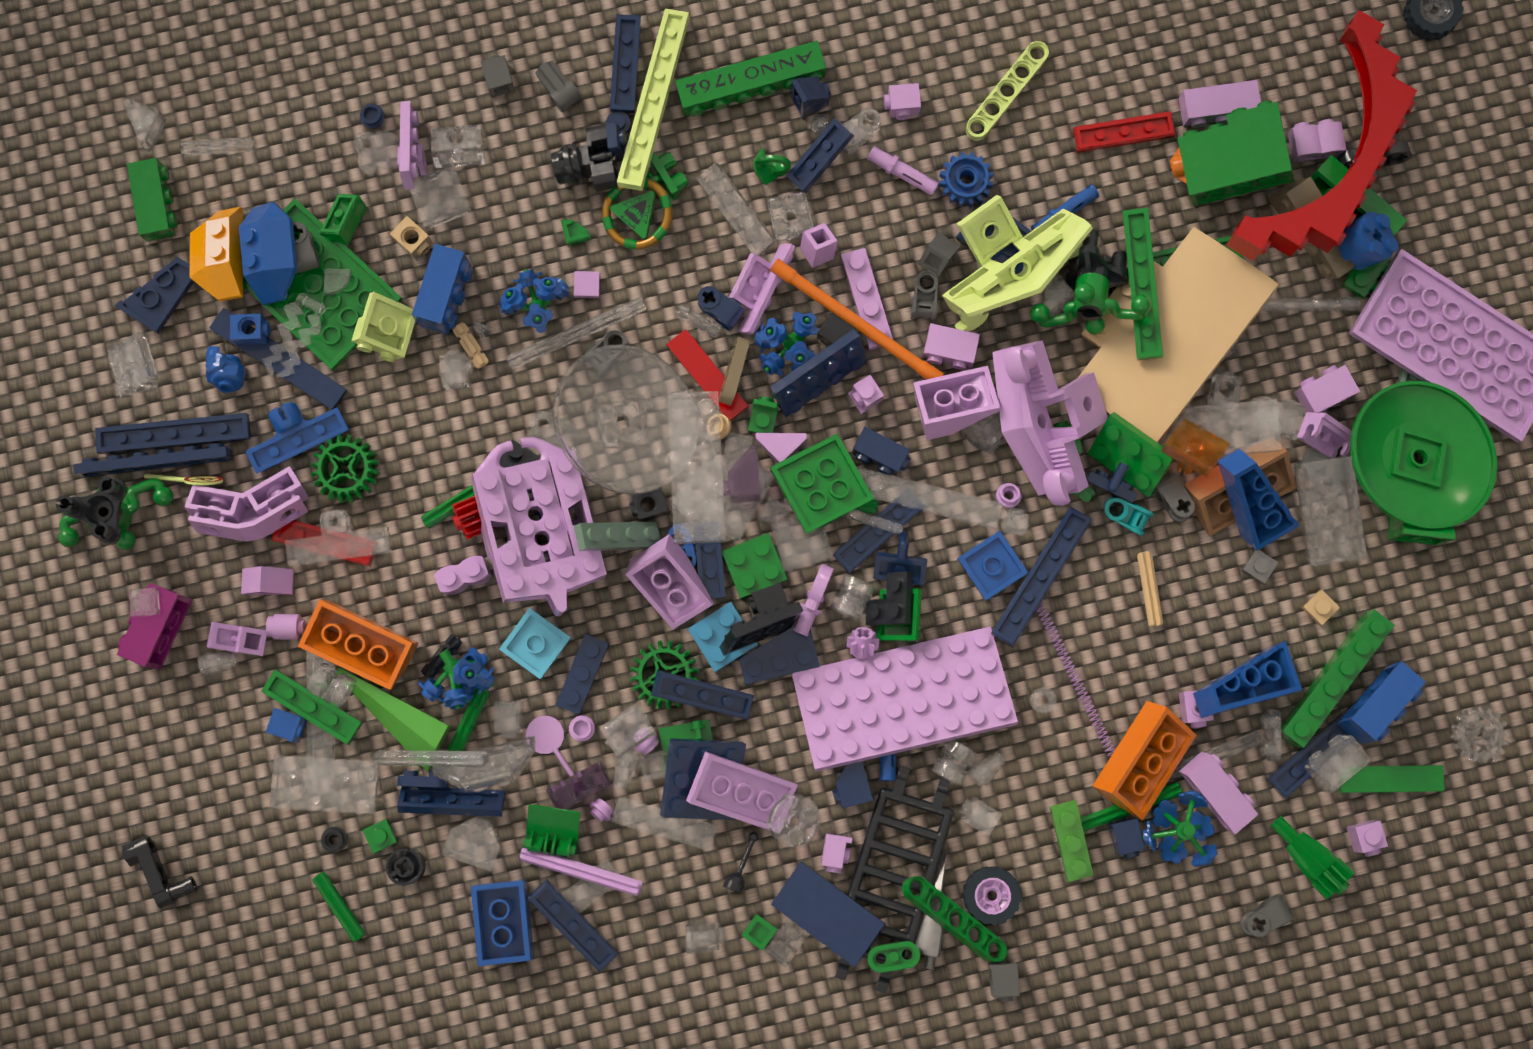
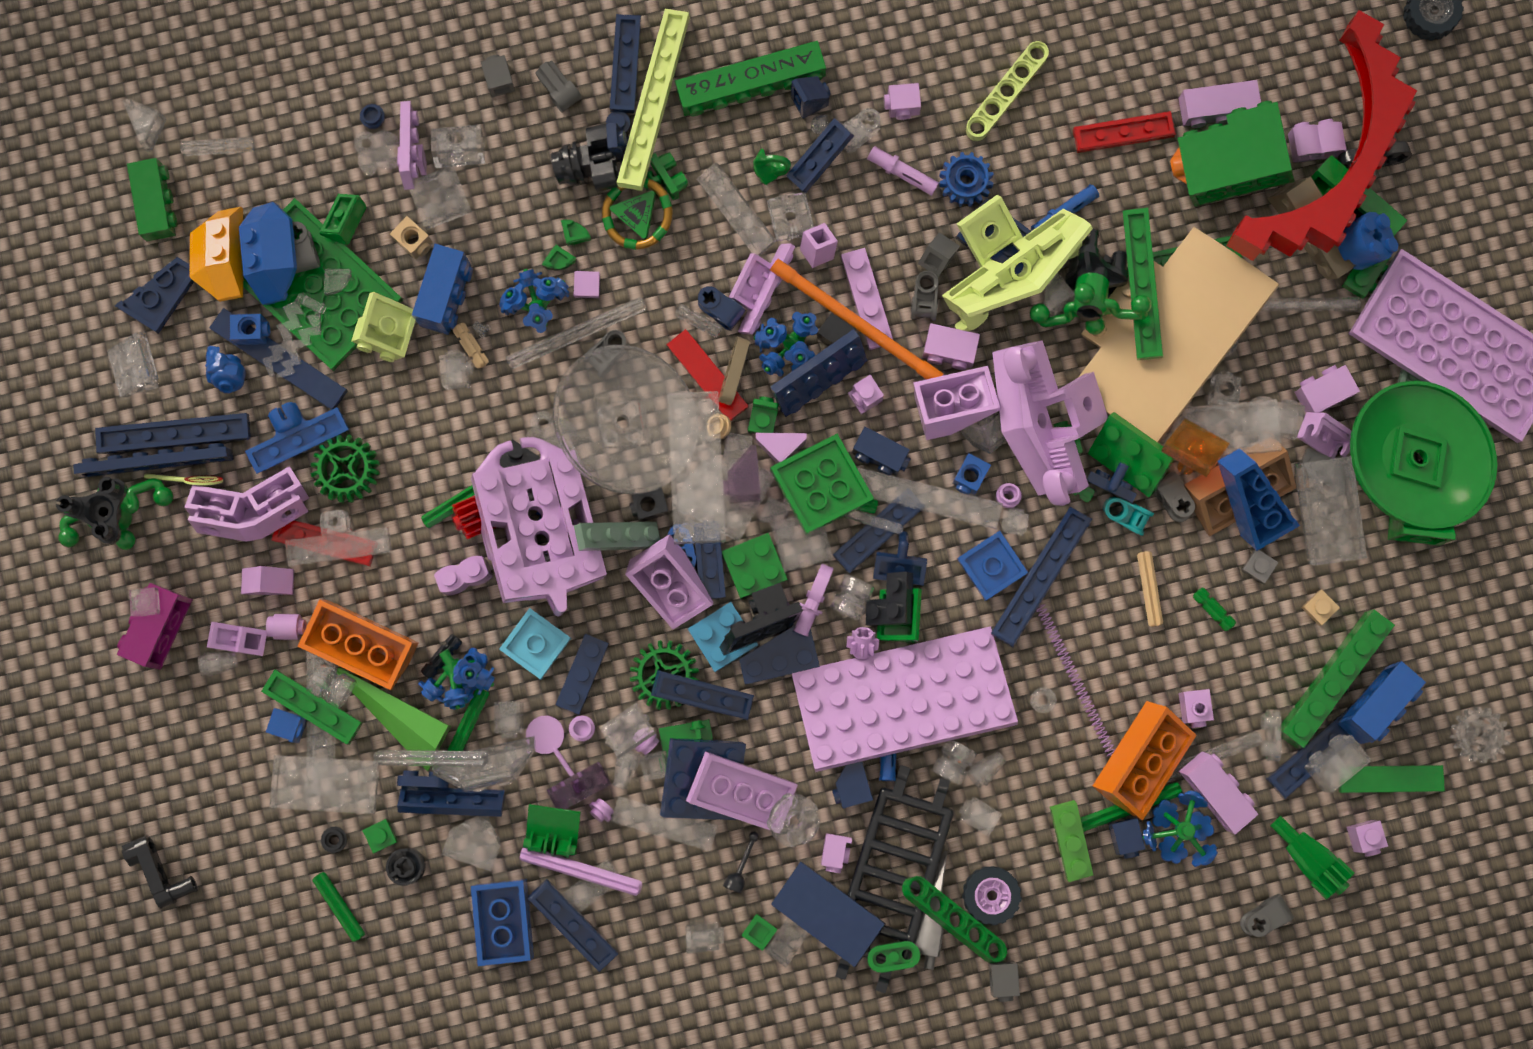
(558, 259): none -> green tile
(973, 464): none -> blue brick
(1214, 609): none -> green axle
(1255, 681): blue wedge -> none

